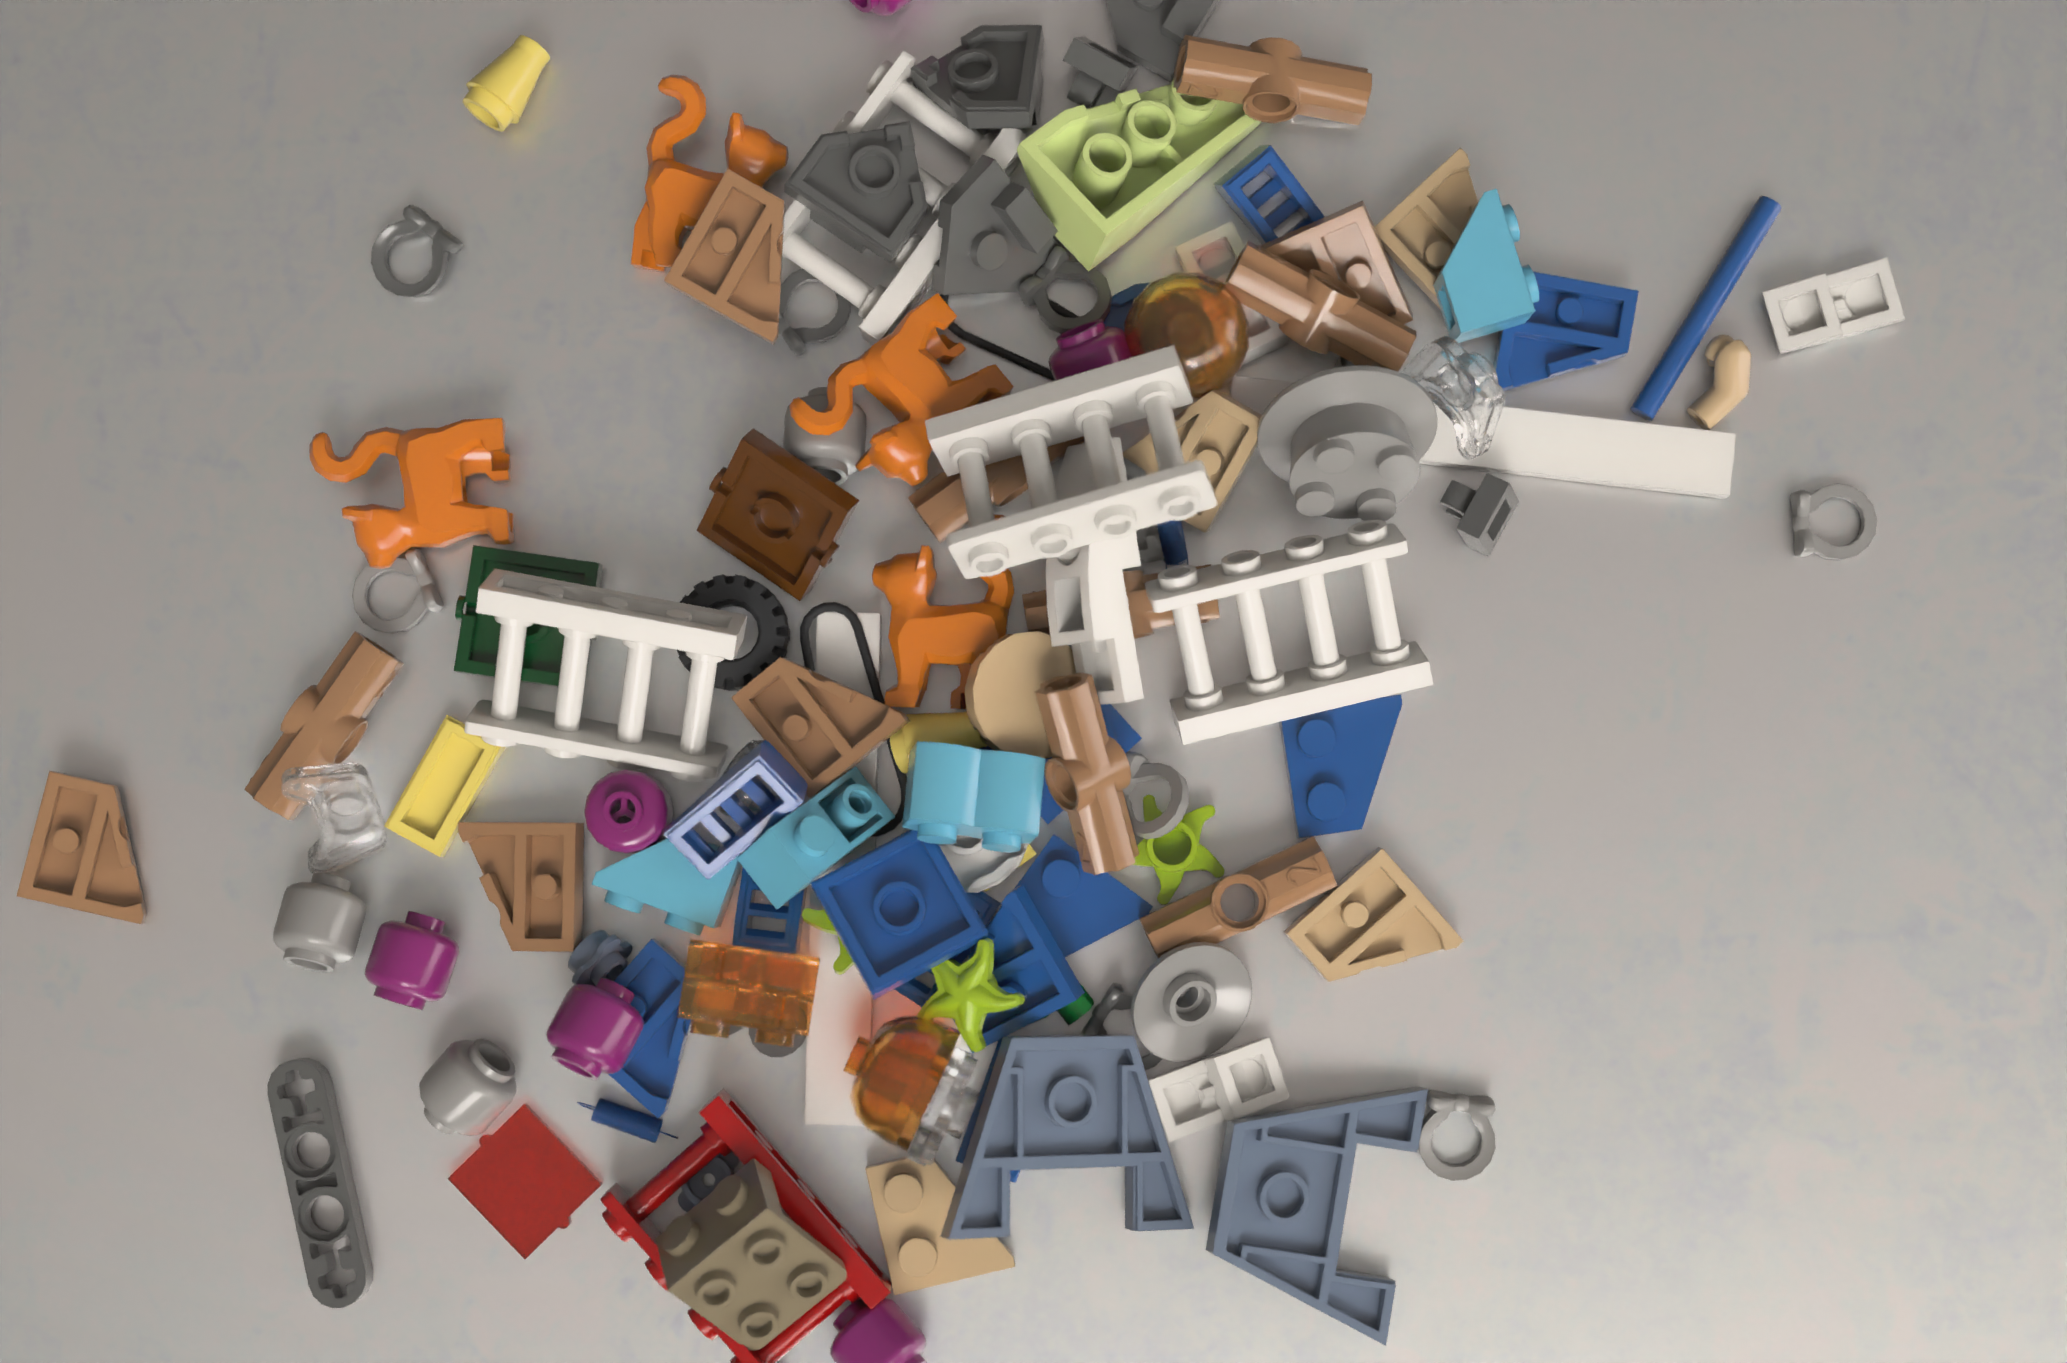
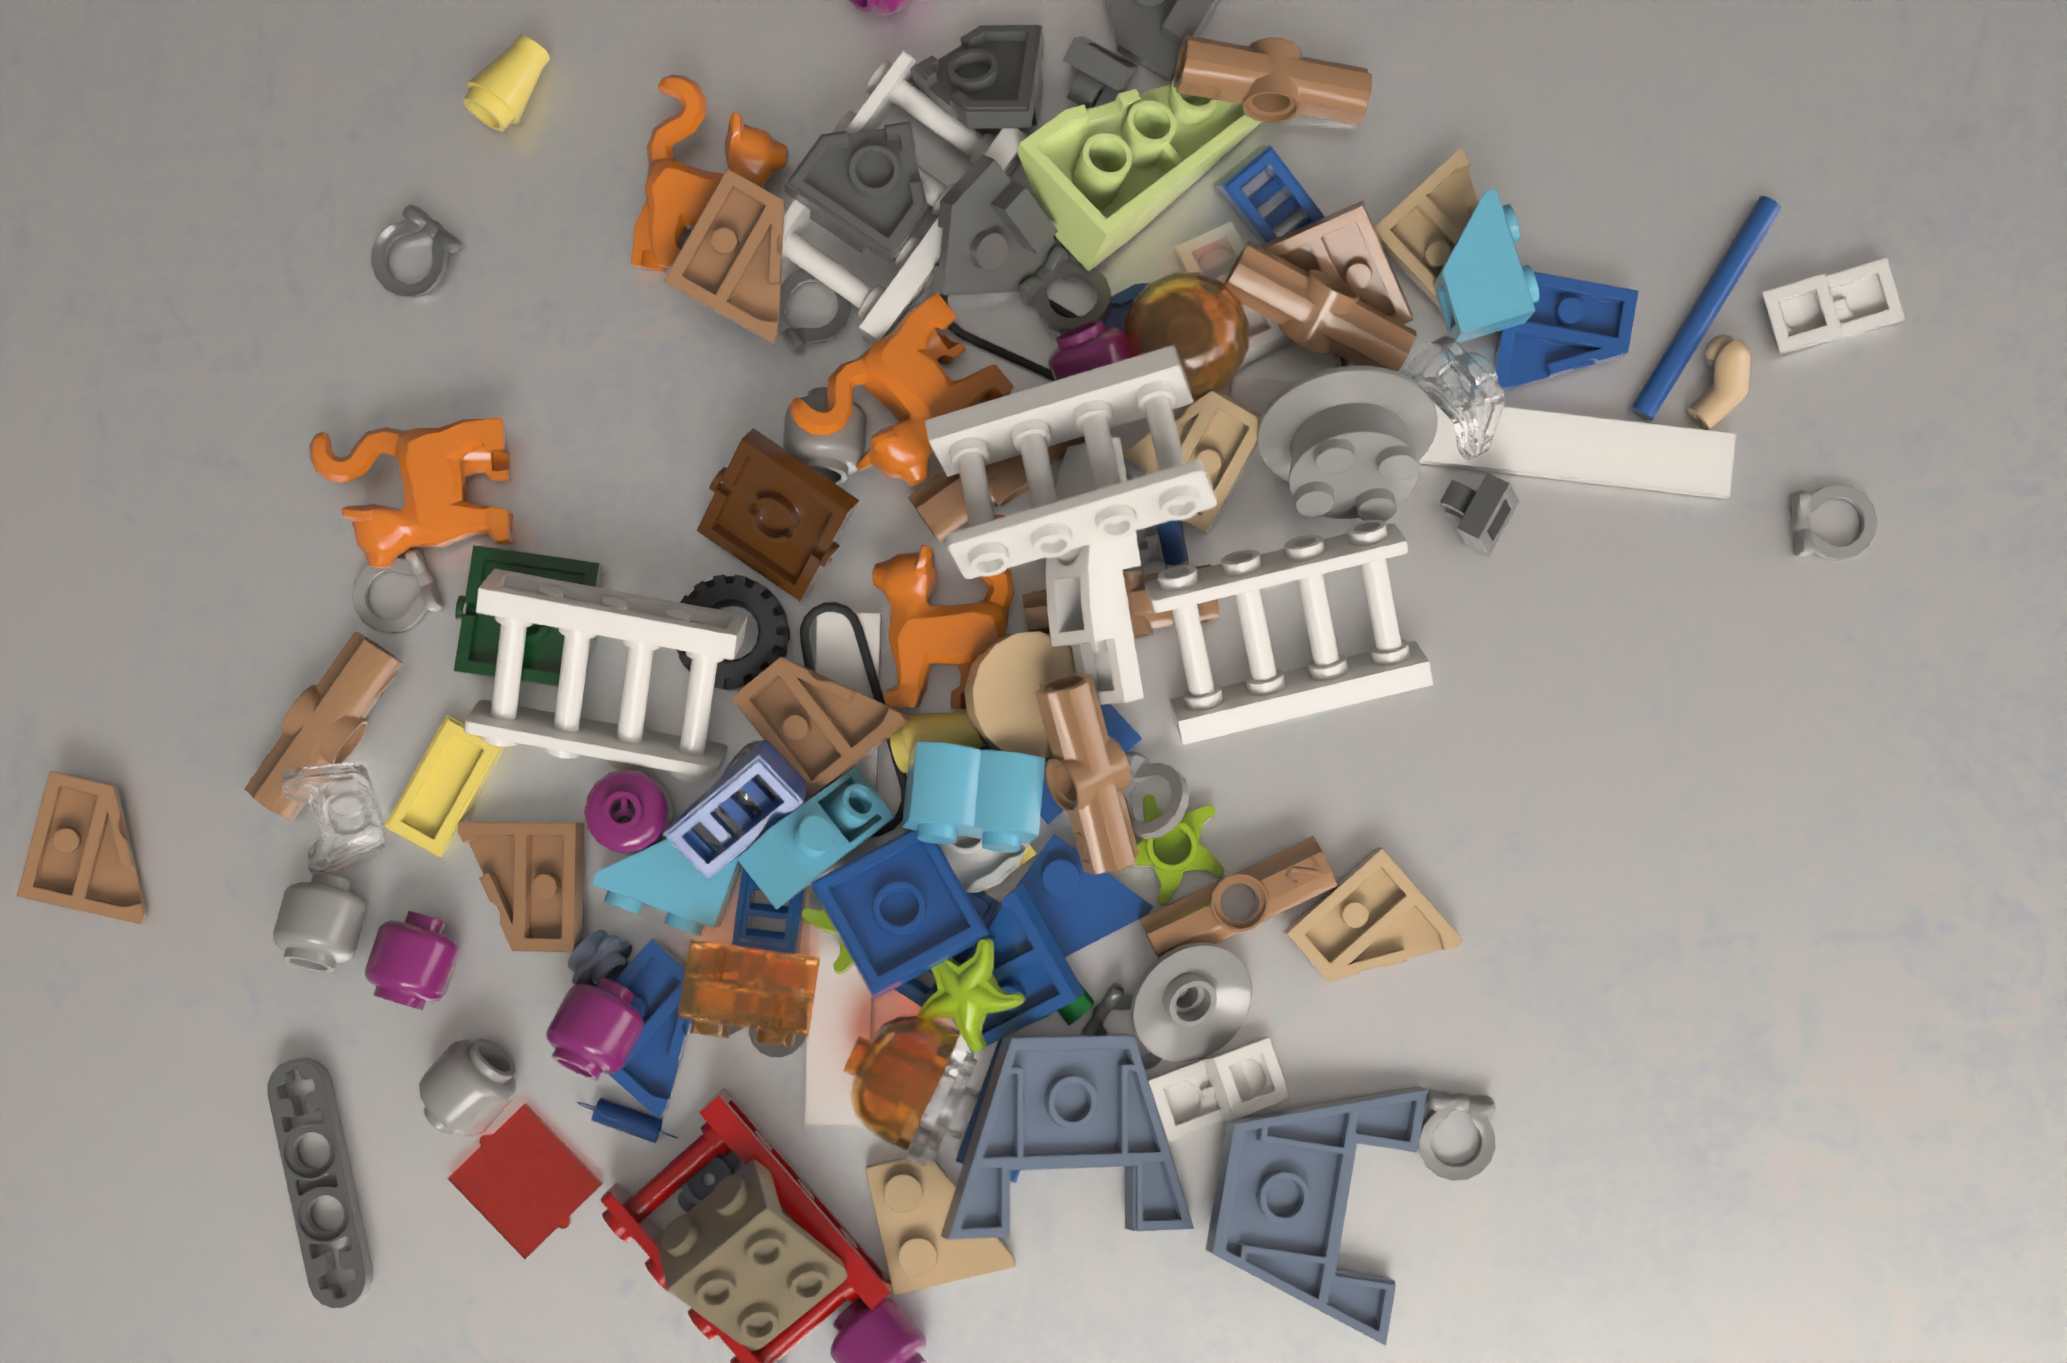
(1336, 763): blue wing -> none

